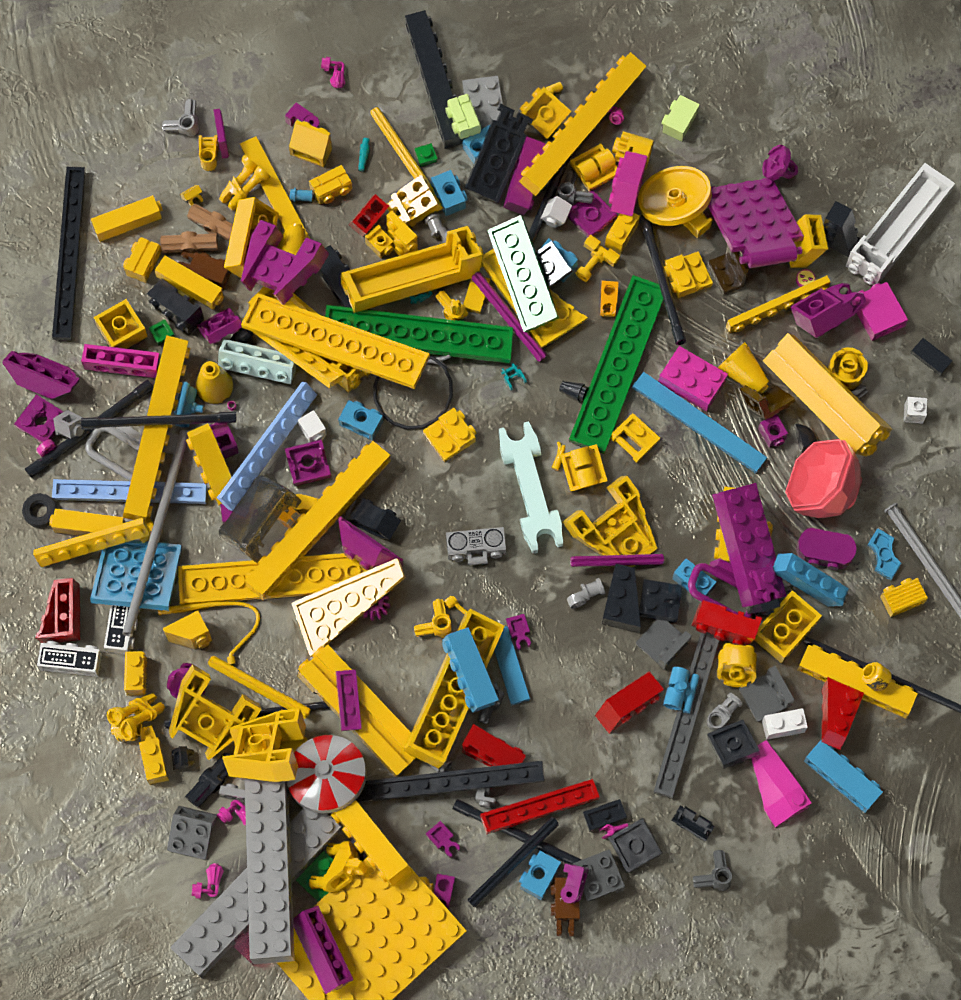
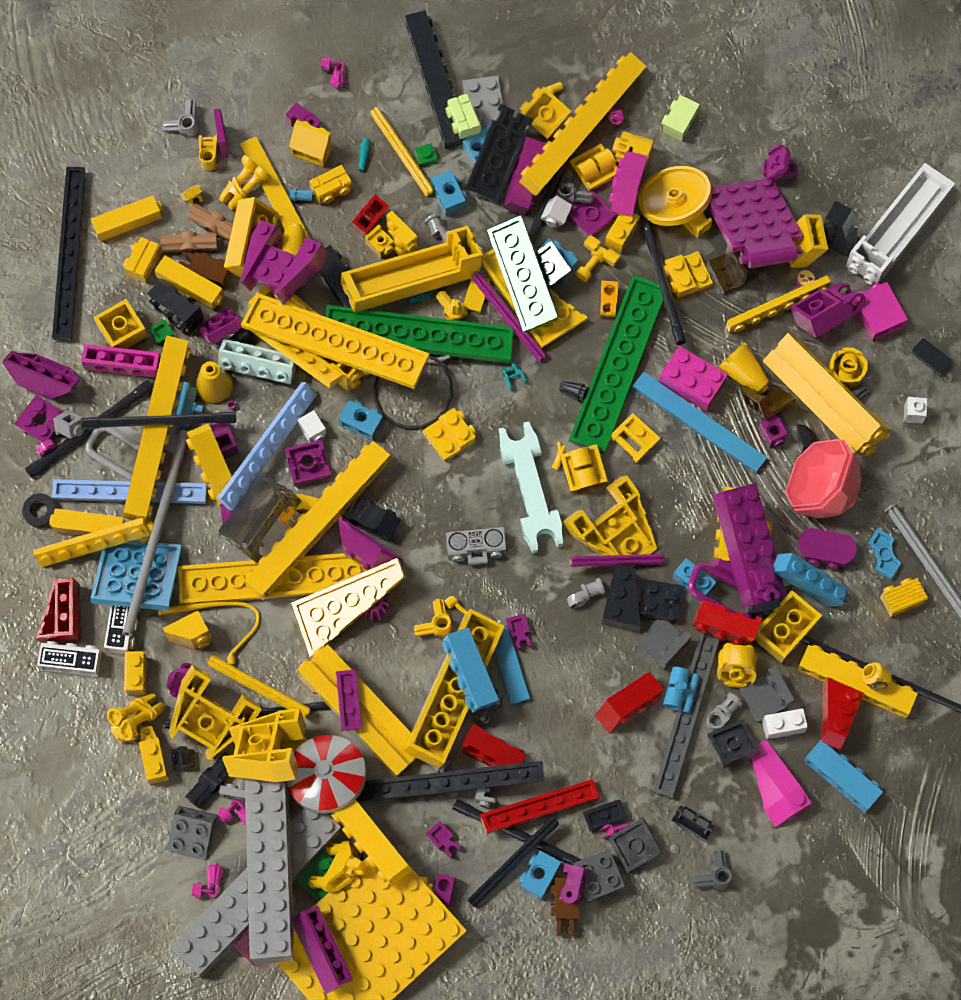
(414, 201): hips -> none

